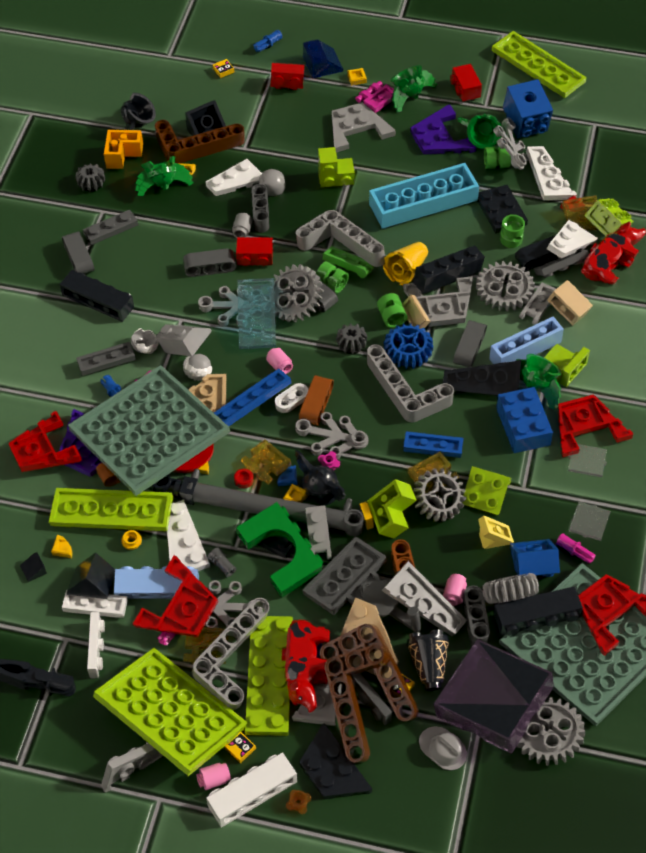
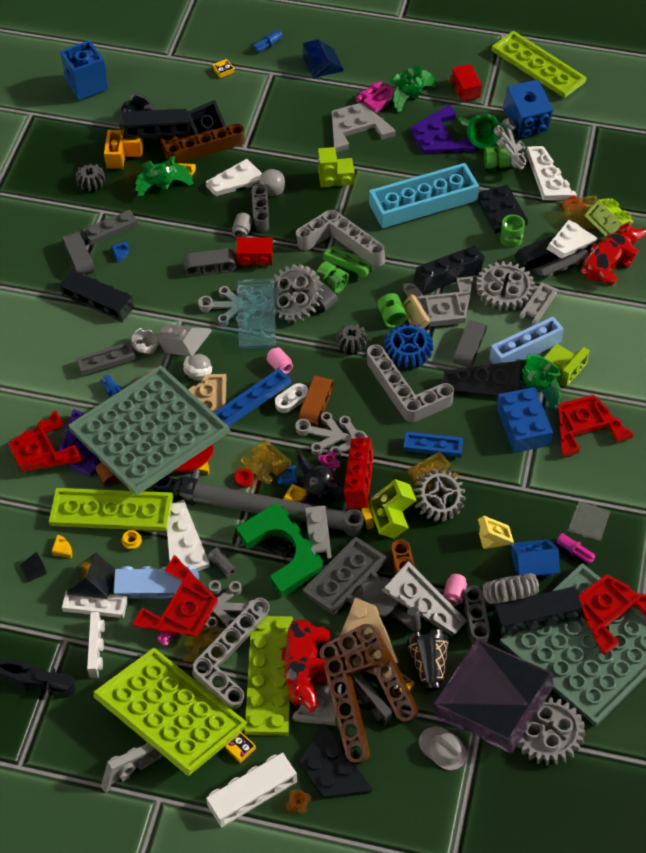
(84, 69): none -> blue brick
(120, 251): none -> blue tile
(154, 123): none -> black brick
(213, 776): bright pink brick -> none
(287, 76): red brick -> none
(356, 76): yellow tile -> none
(359, 473): none -> red brick
(402, 263): yellow cone -> none
(486, 490): lime bracket -> none
(569, 302): tan brick -> none
(588, 461): clear piece -> none

